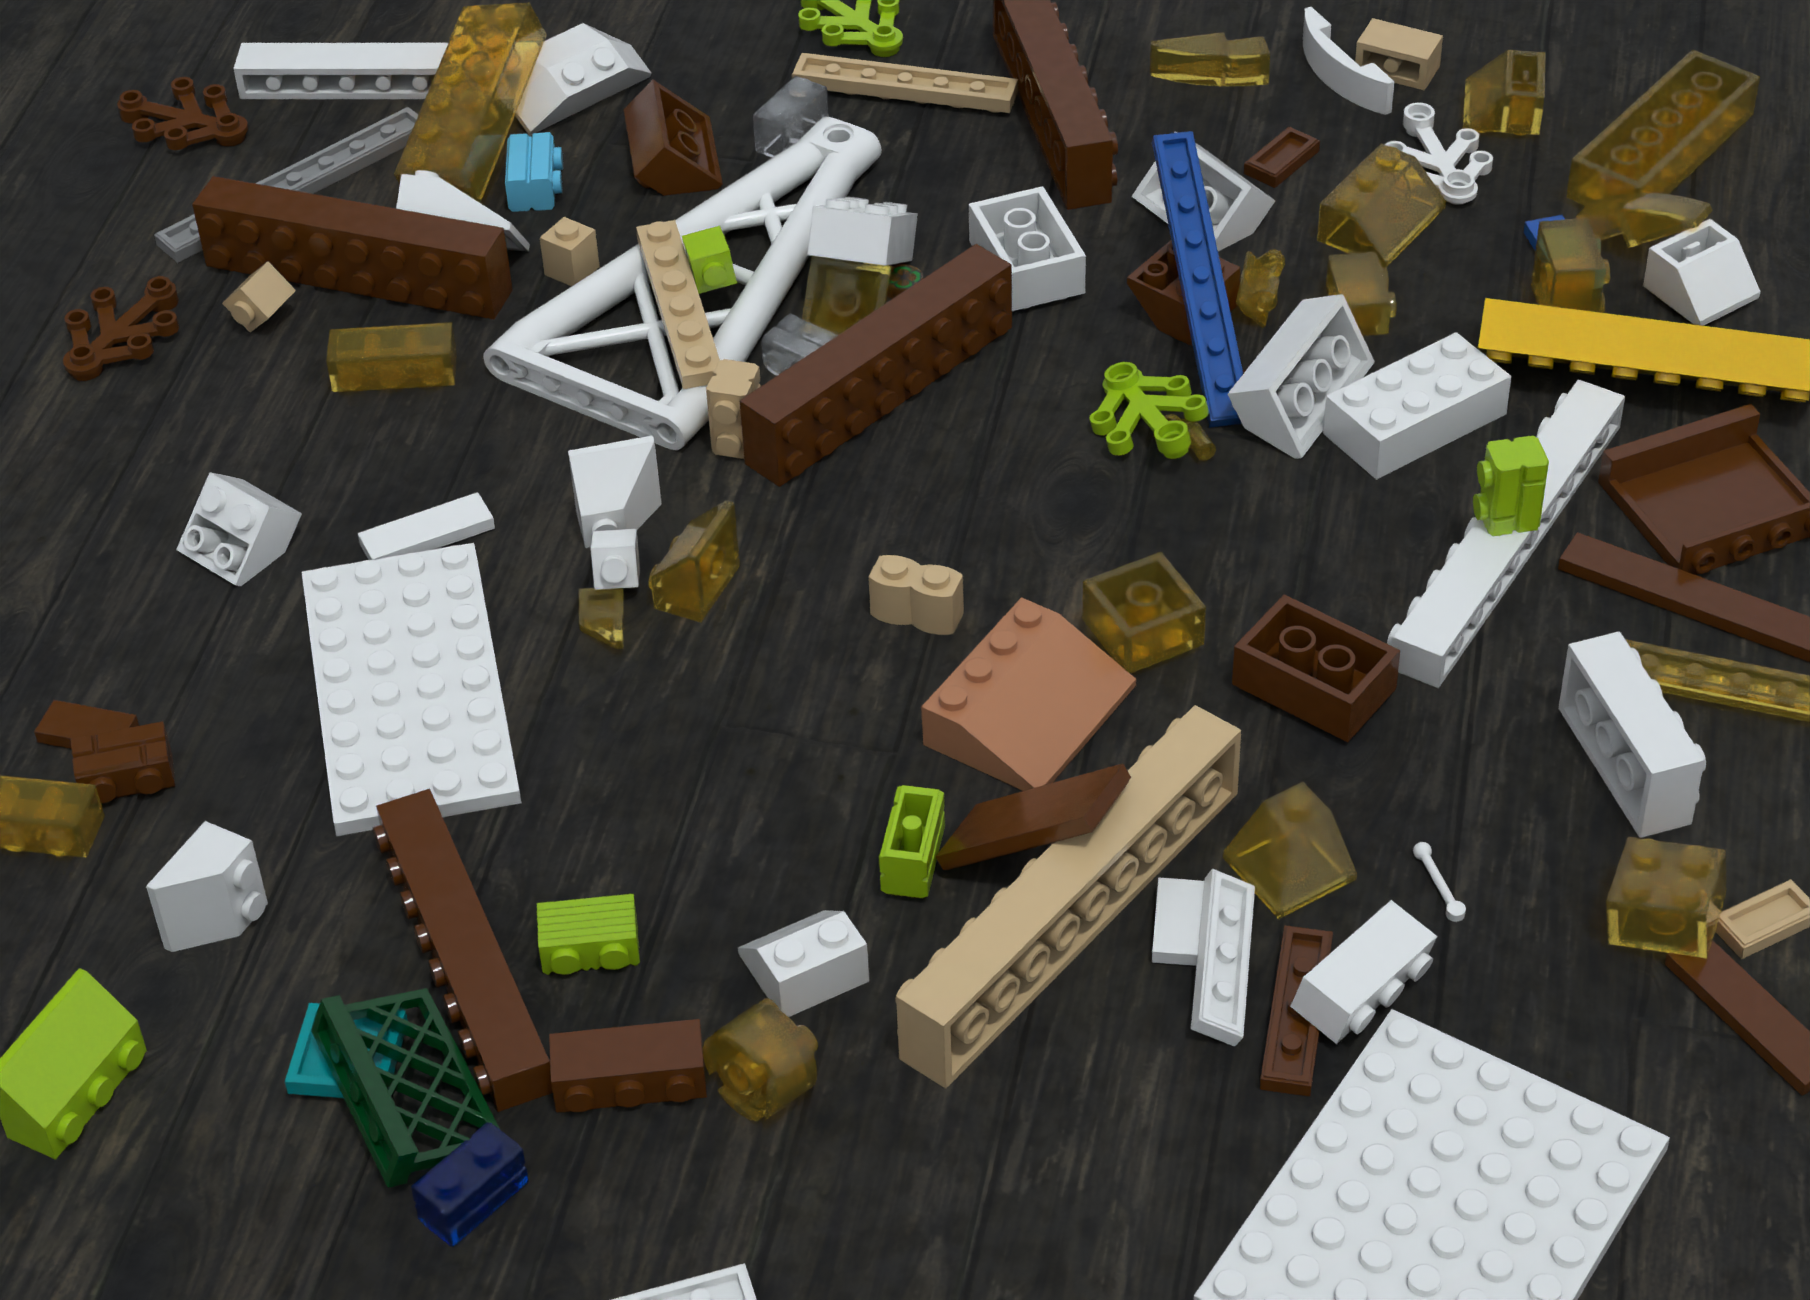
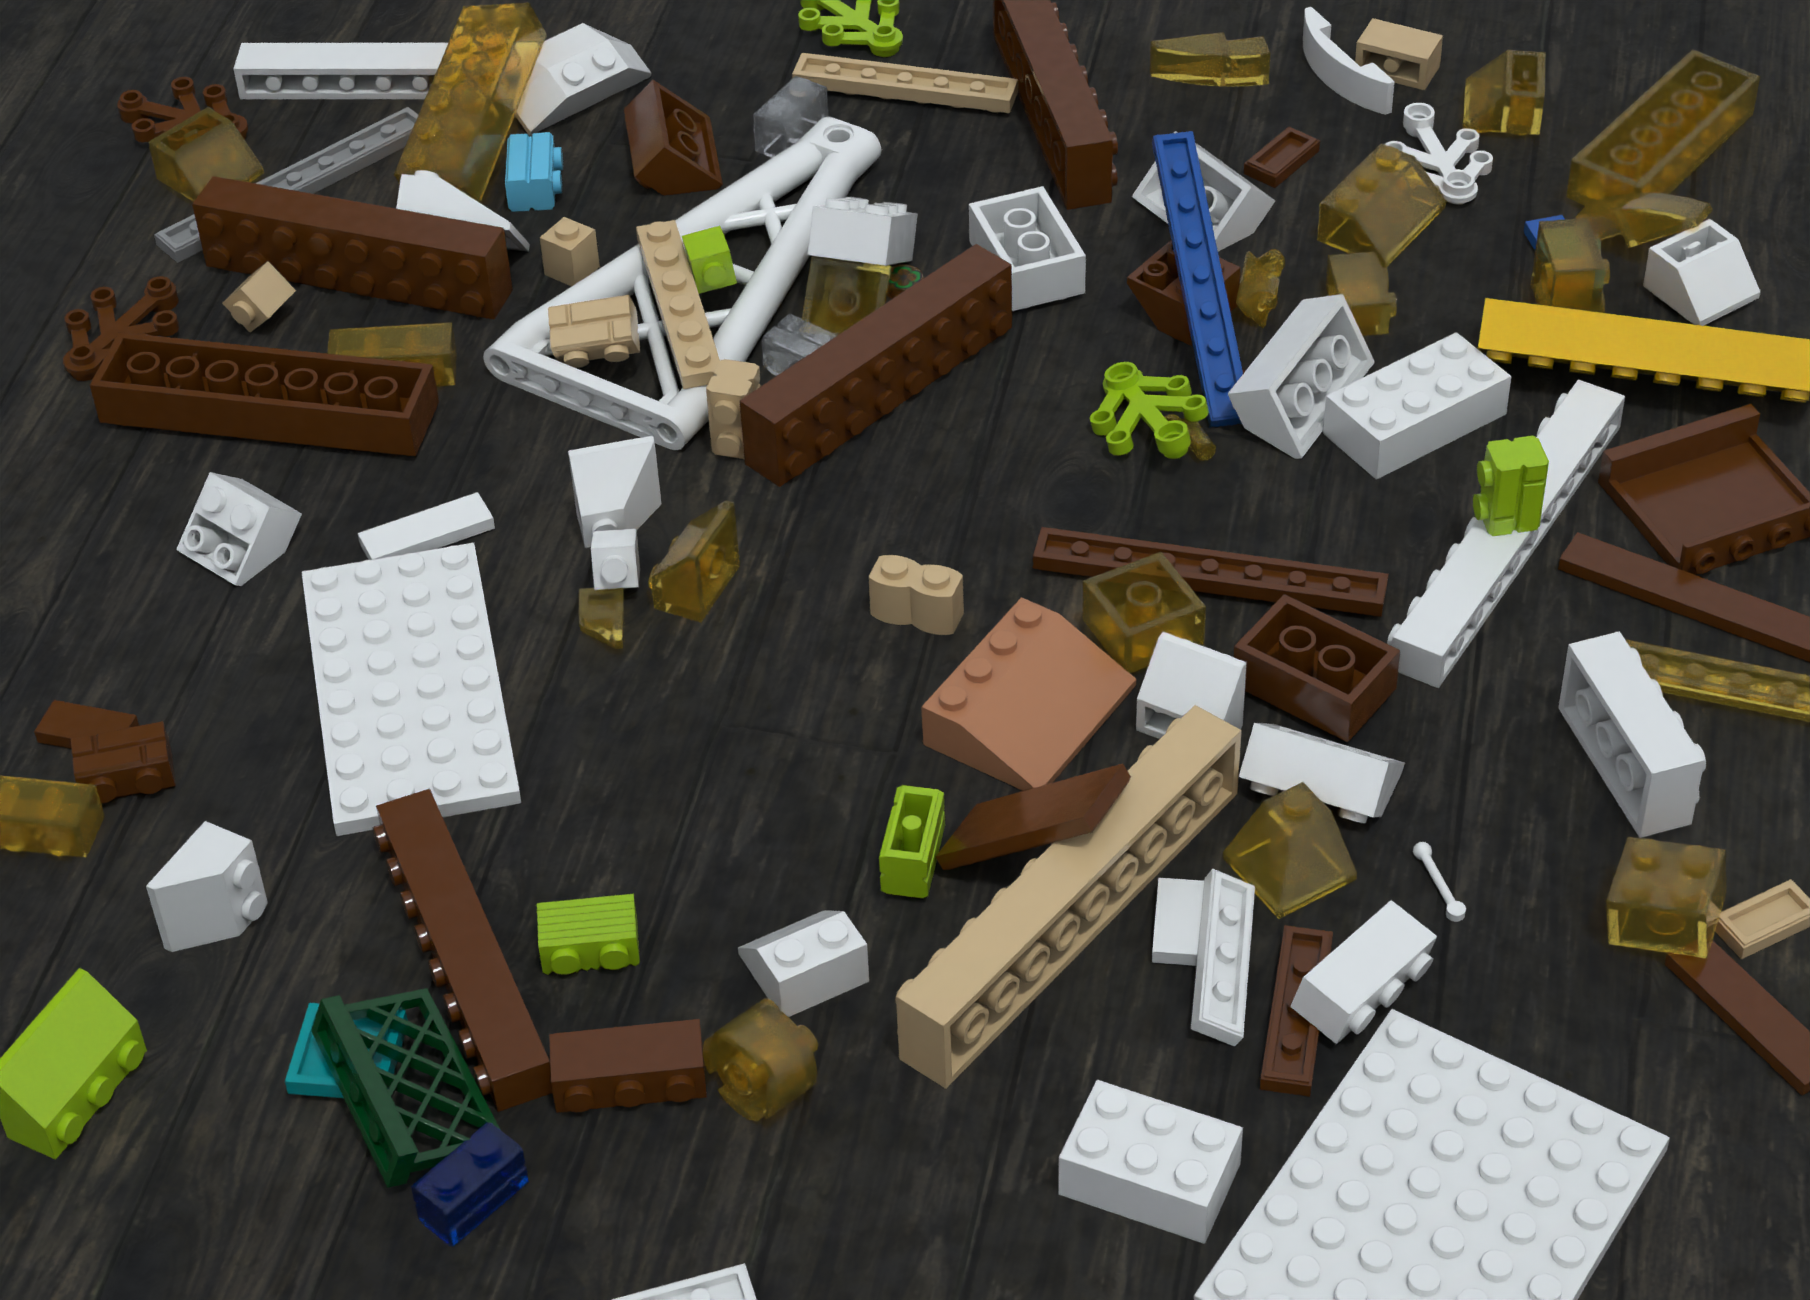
(202, 149): none -> clear yellow slope
(265, 393): none -> reddish brown brick
(594, 330): none -> tan brick
(1150, 1161): none -> white brick
(1187, 676): none -> white slope
(1218, 570): none -> reddish brown plate
(1333, 771): none -> white slope

